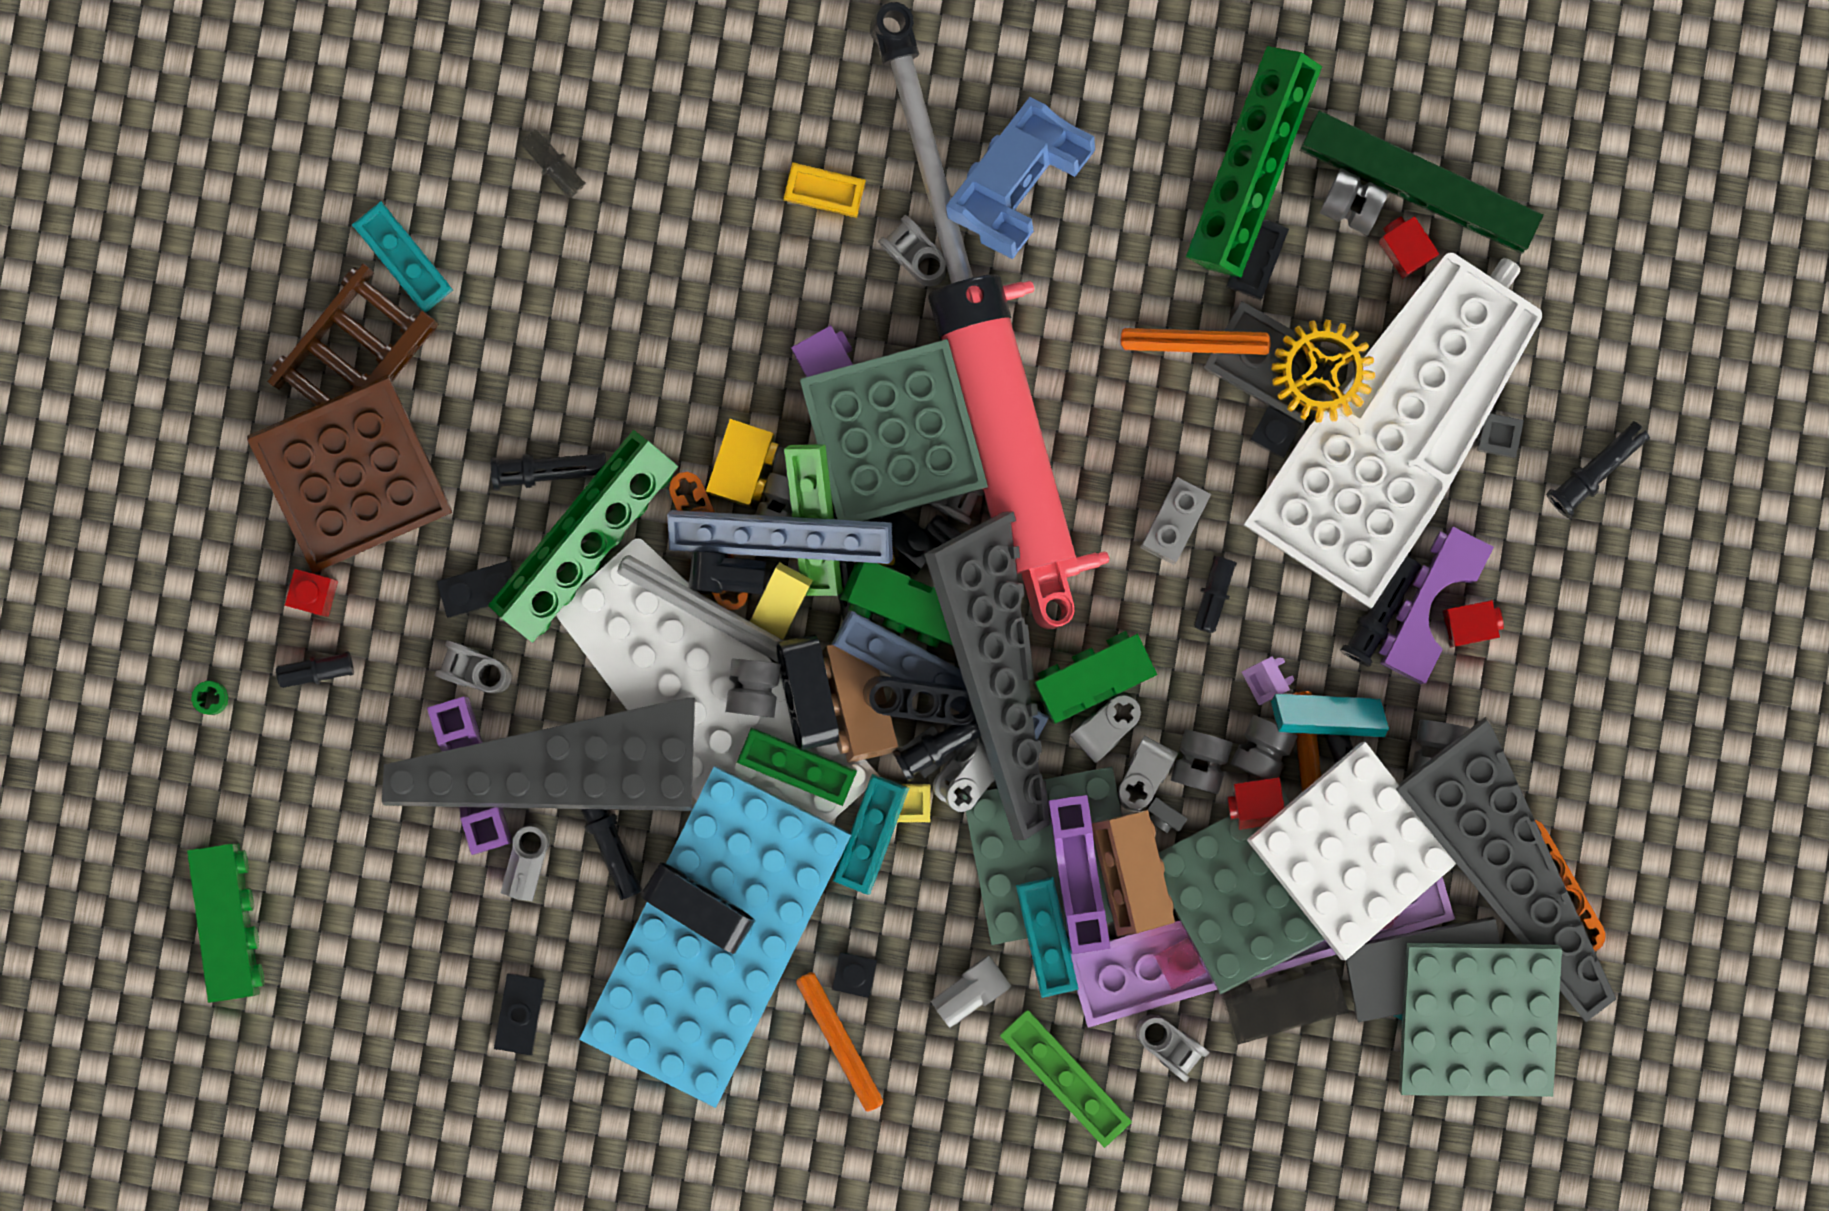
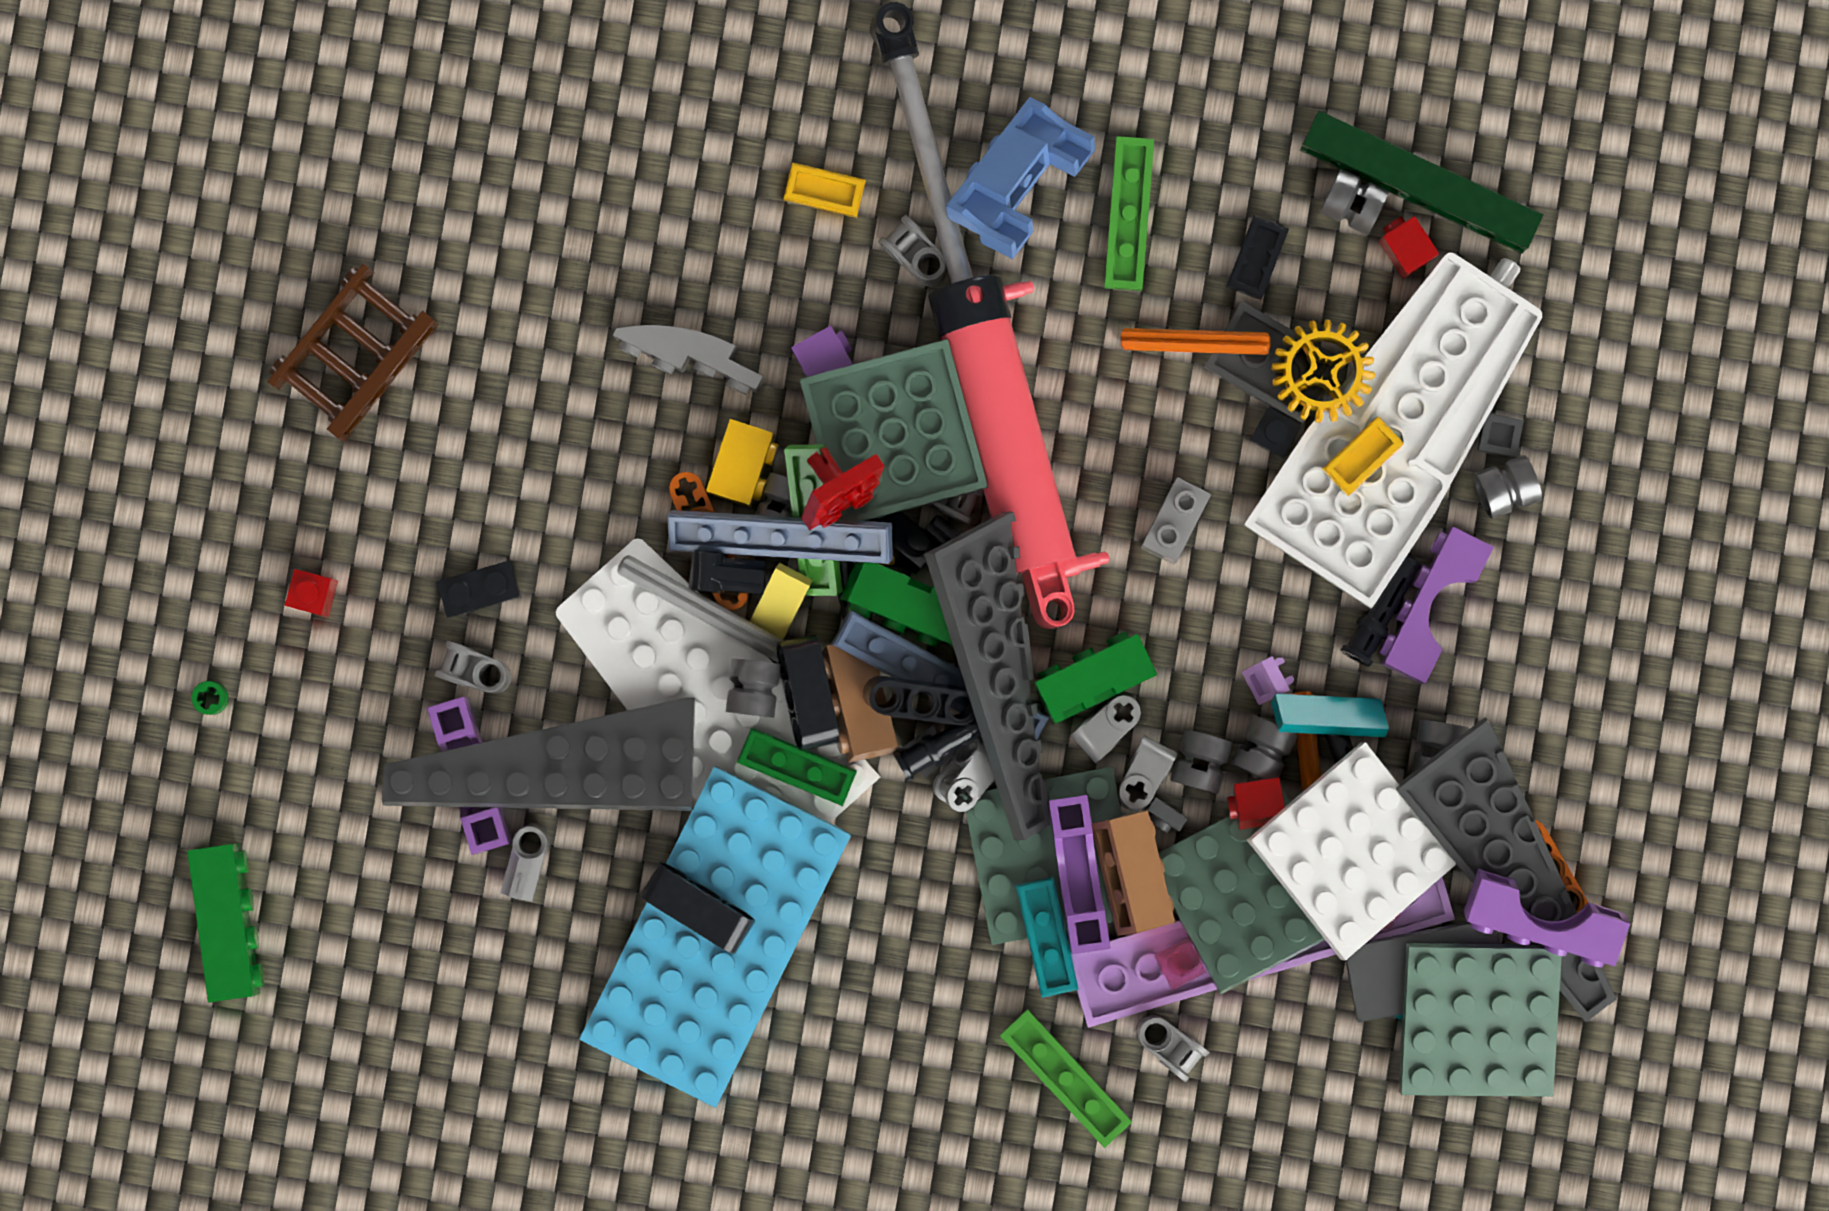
(315, 670): black axle -> none
(350, 474): reddish brown plate -> none
(402, 257): teal tile -> none
(519, 1014): black plate -> none
(527, 466): black pin -> none
(552, 163): clear smoke axle -> none
(564, 539): green brick -> none
(602, 826): black pin -> none
(676, 346): none -> light grey slope
(839, 489): none -> red plate
(839, 1041): orange axle -> none
(854, 974): black plate -> none
(871, 834): teal tile -> none
(917, 804): light yellow tile -> none
(978, 986): light grey piece -> none
(1129, 213): none -> bright green plate
(1214, 594): black axle -> none
(1254, 161): green brick -> none
(1284, 1003): clear smoke brick -> none
(1362, 456): none -> yellow tile
(1473, 623): red brick -> none
(1503, 488): none -> flat silver wheel
(1585, 480): black pin -> none
(1592, 933): none -> medium lavender arch

